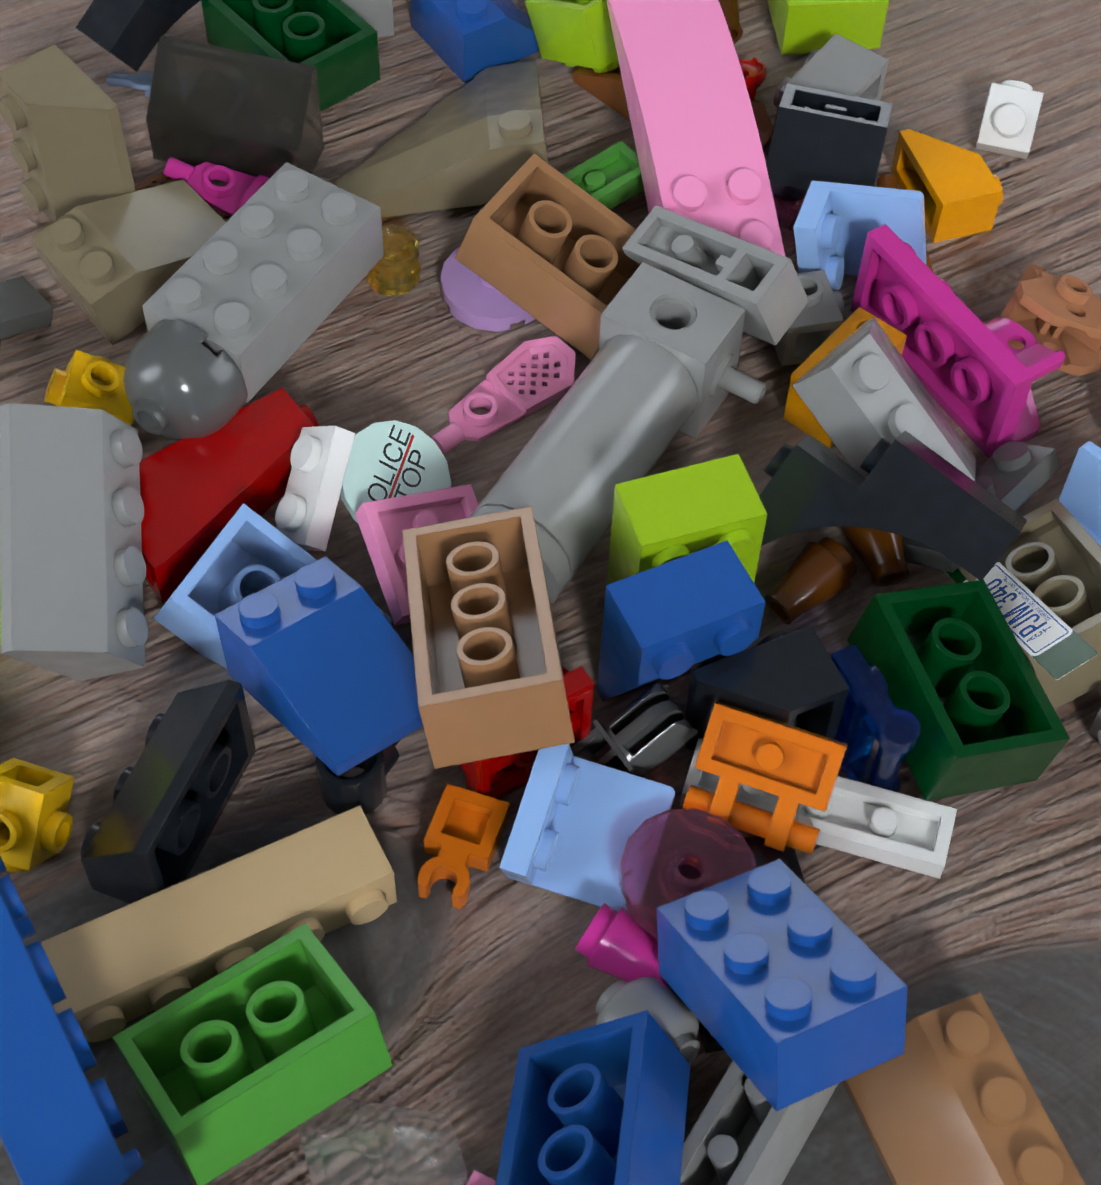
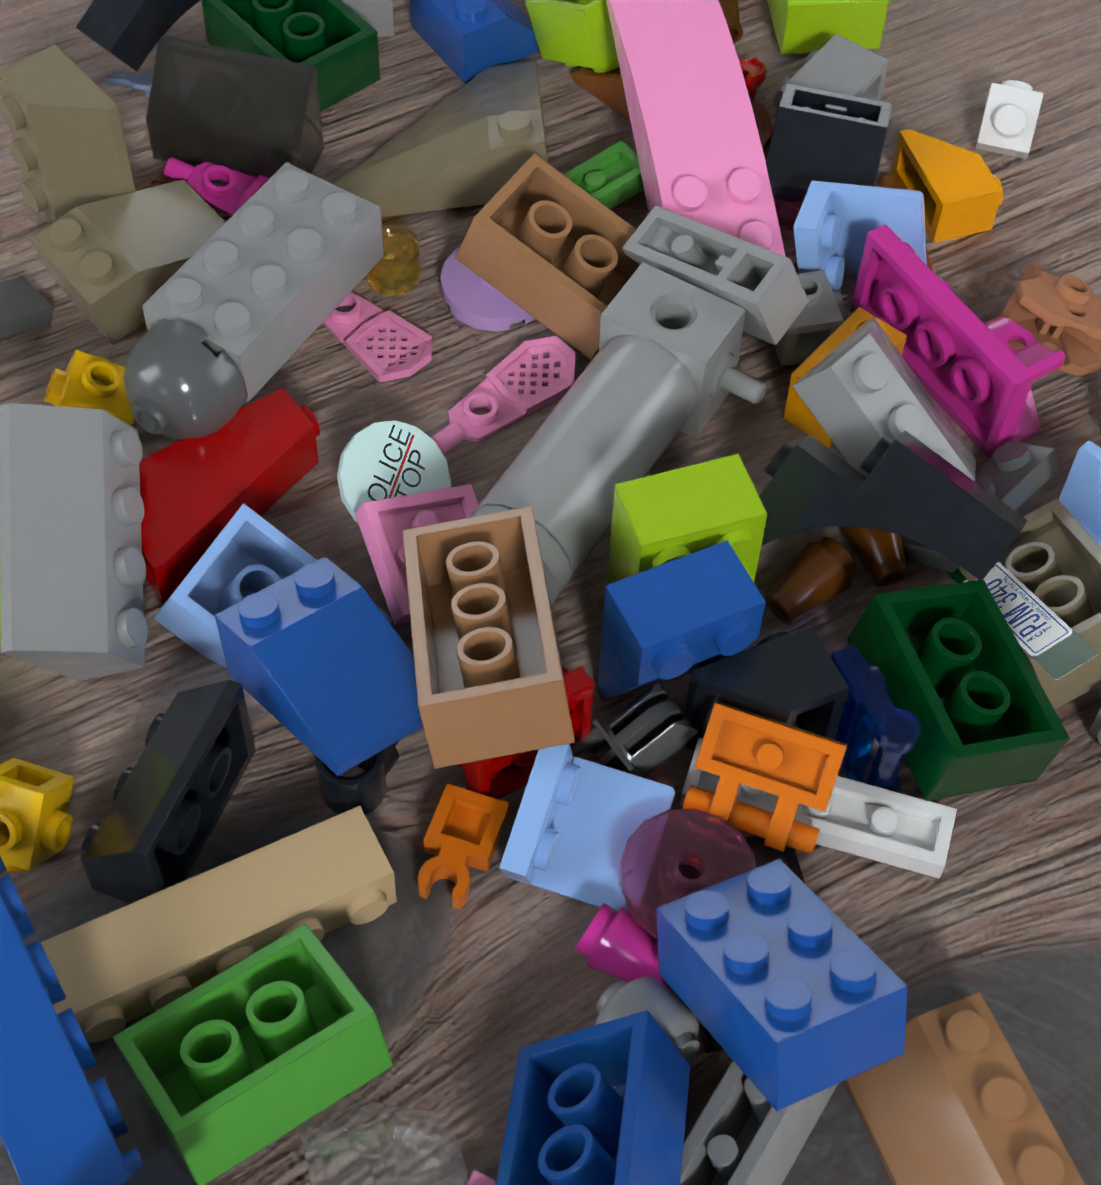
(314, 485): white plate -> none
(380, 339): none -> bright pink piece

